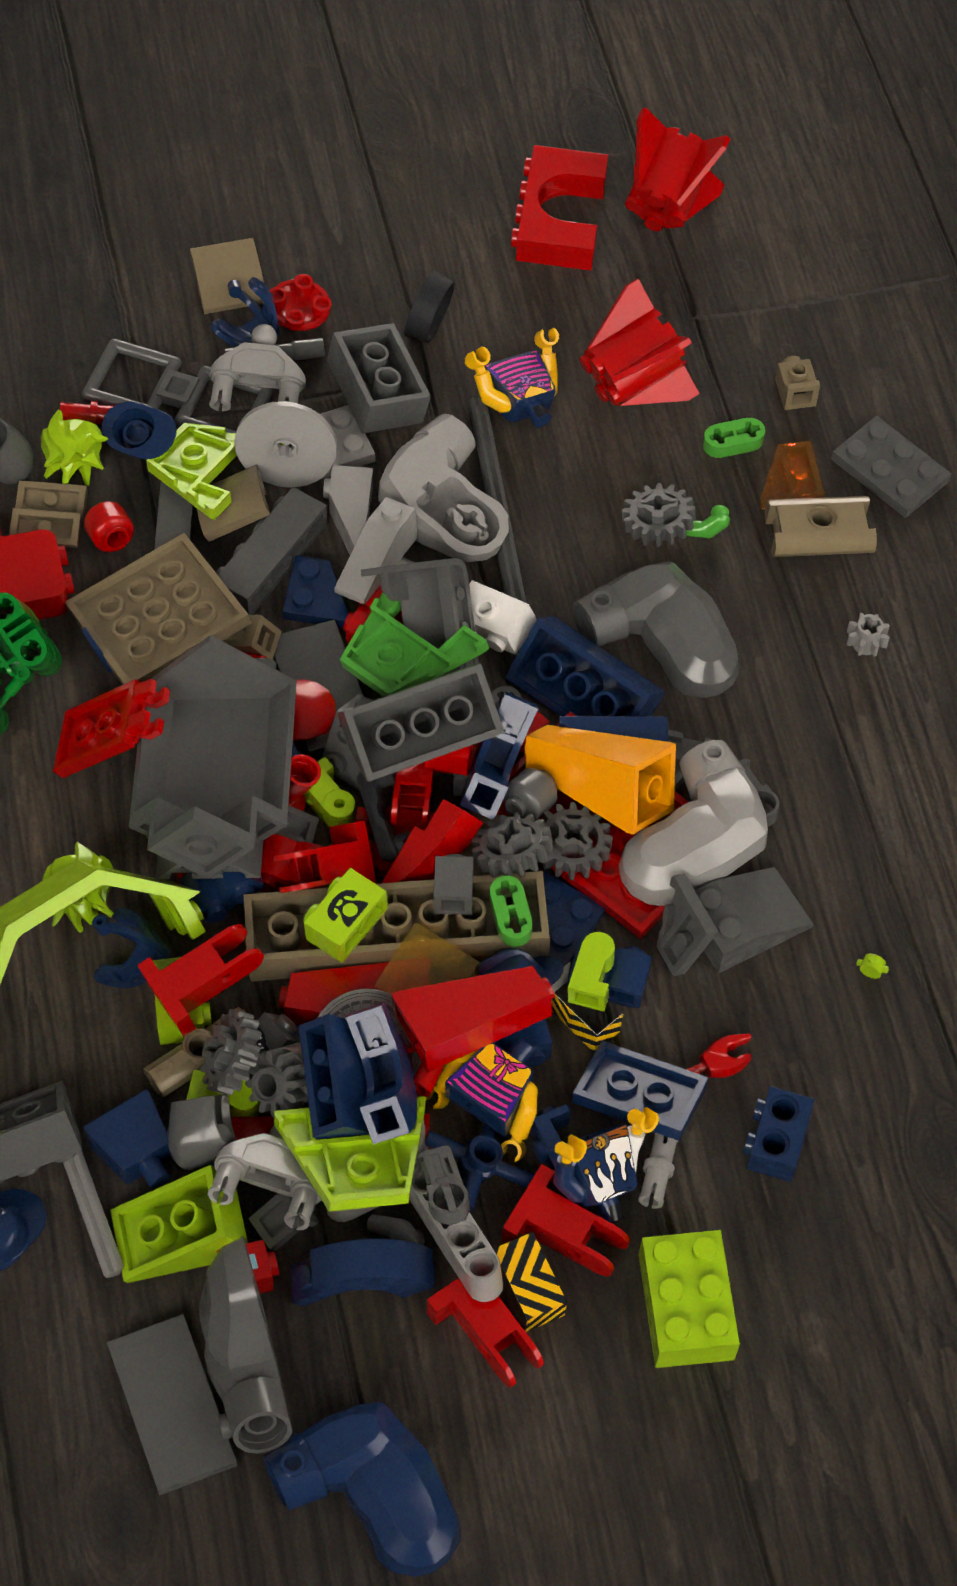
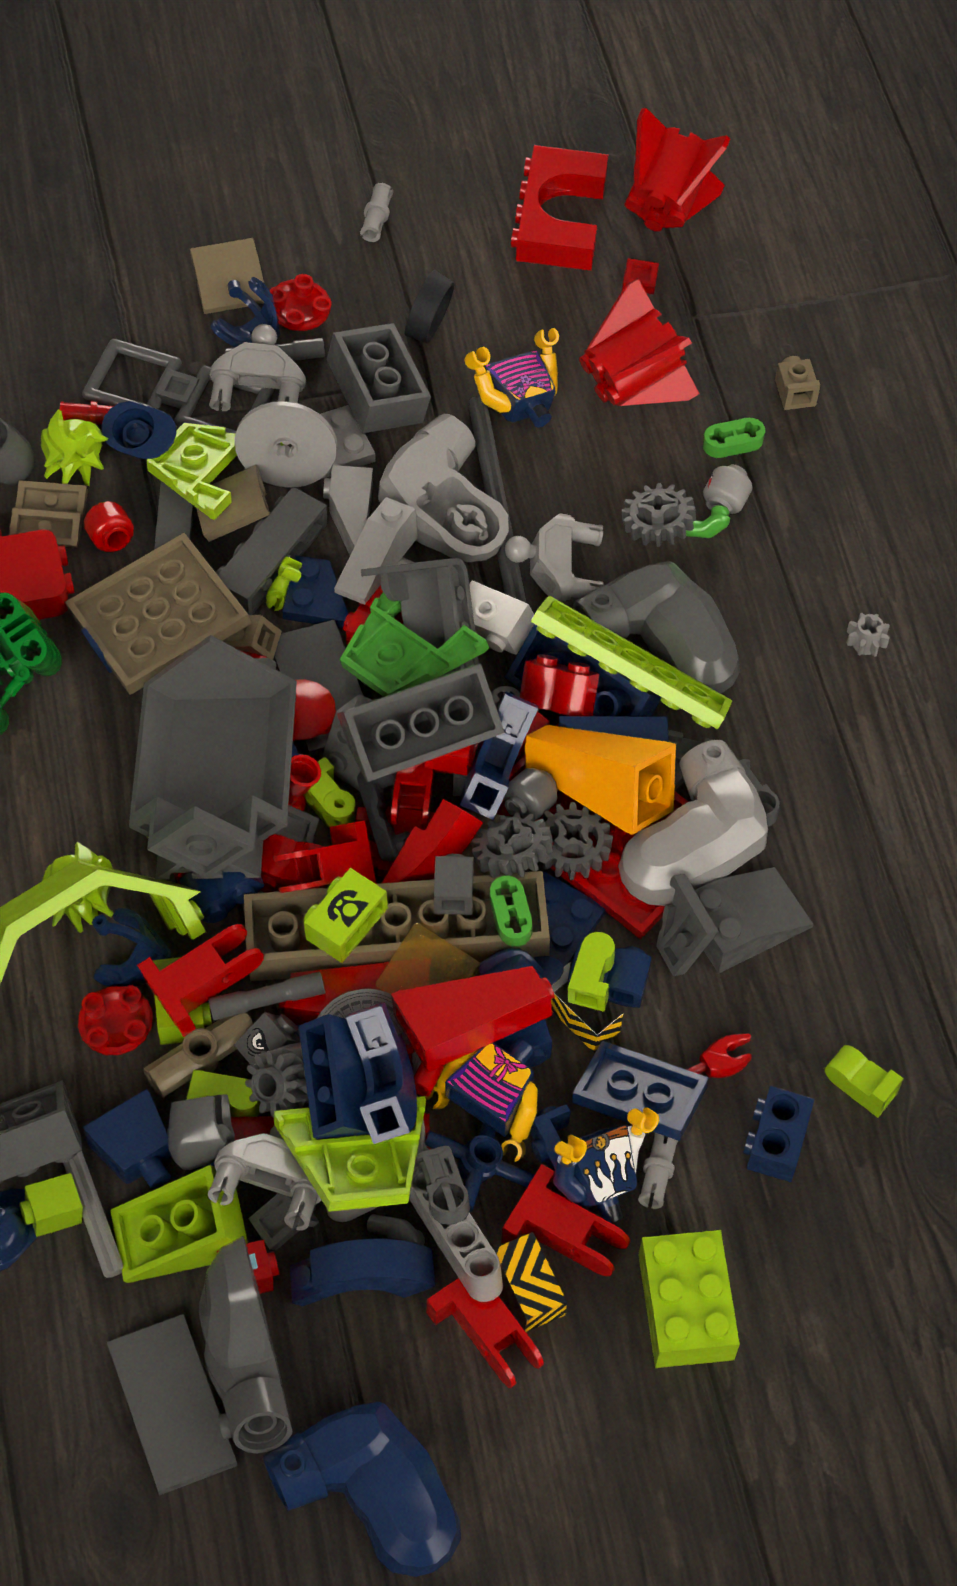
(52, 1205): none -> lime brick
(108, 725): red tile -> none
(115, 1019): none -> red dish
(231, 1052): dark grey gear -> none
(277, 592): none -> lime arm
(289, 990): none -> dark grey piece
(376, 212): none -> light grey pin
(552, 556): none -> light grey connector
(559, 687): none -> red brick
(641, 667): none -> lime plate
(644, 271): none -> red tile
(728, 487): none -> light grey head
(793, 474): clear orange wing -> none
(820, 526): dark tan piece -> none
(863, 1079): none -> lime leg
(872, 966): lime piece -> none
(891, 466): dark grey plate -> none

